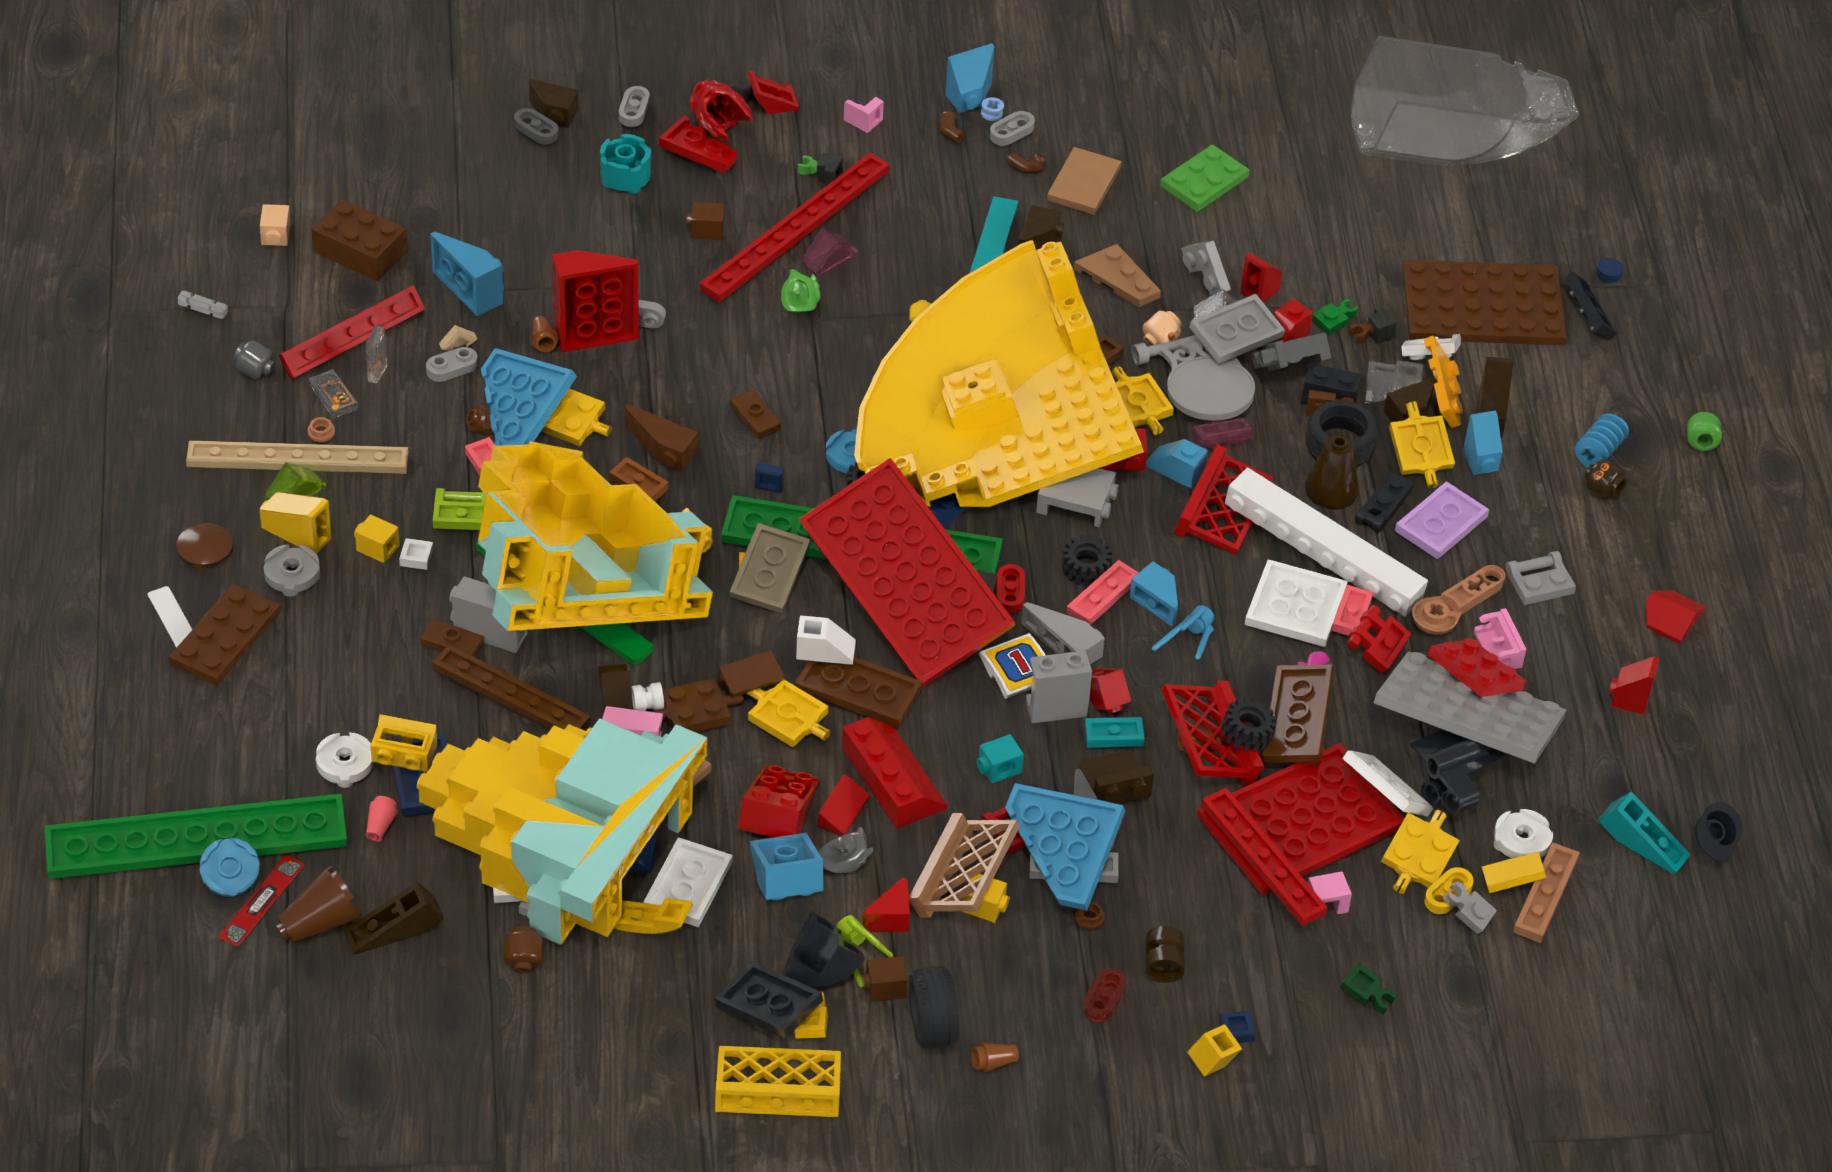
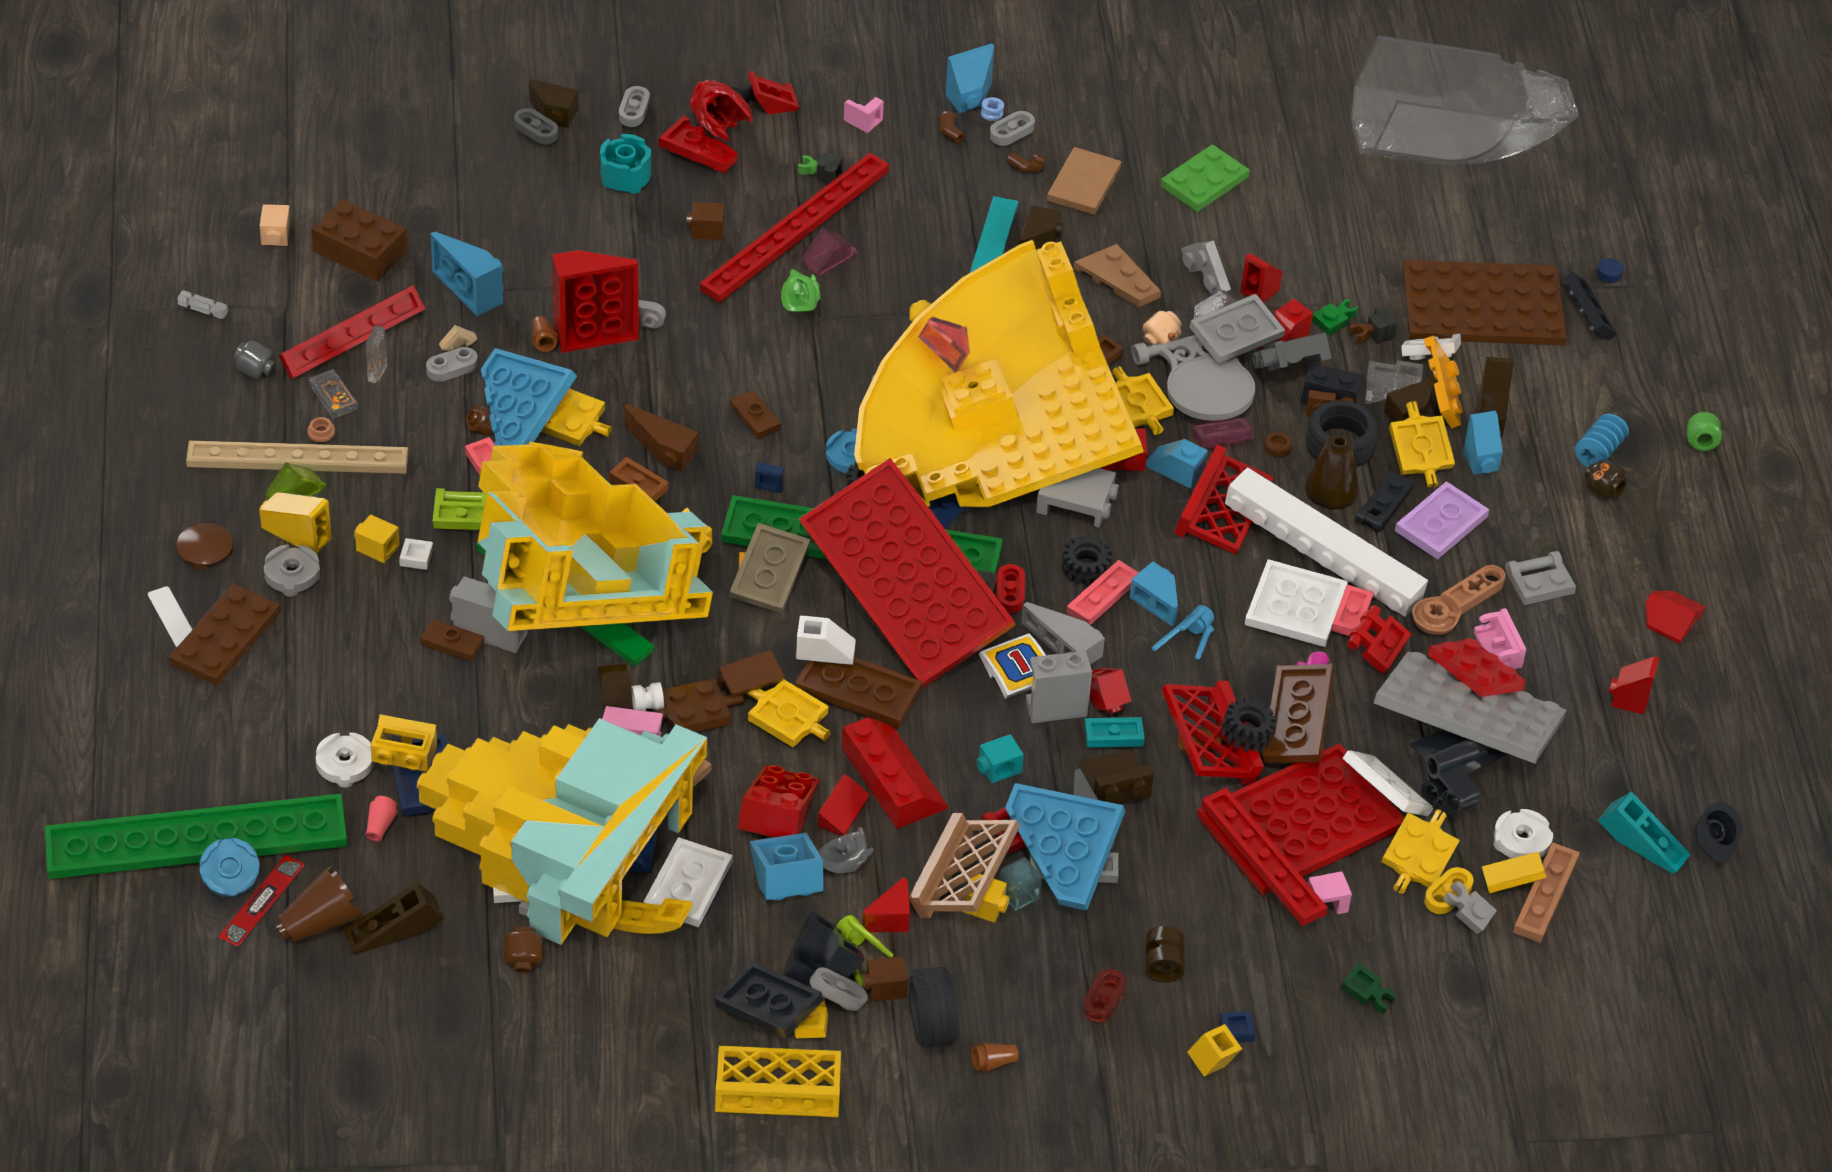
(508, 690): reddish brown plate -> none
(839, 989): none -> light grey plate
(947, 341): none -> slope
(1022, 883): none -> clear light blue brick
(1094, 911): reddish brown plate -> none
(1278, 444): none -> reddish brown tile

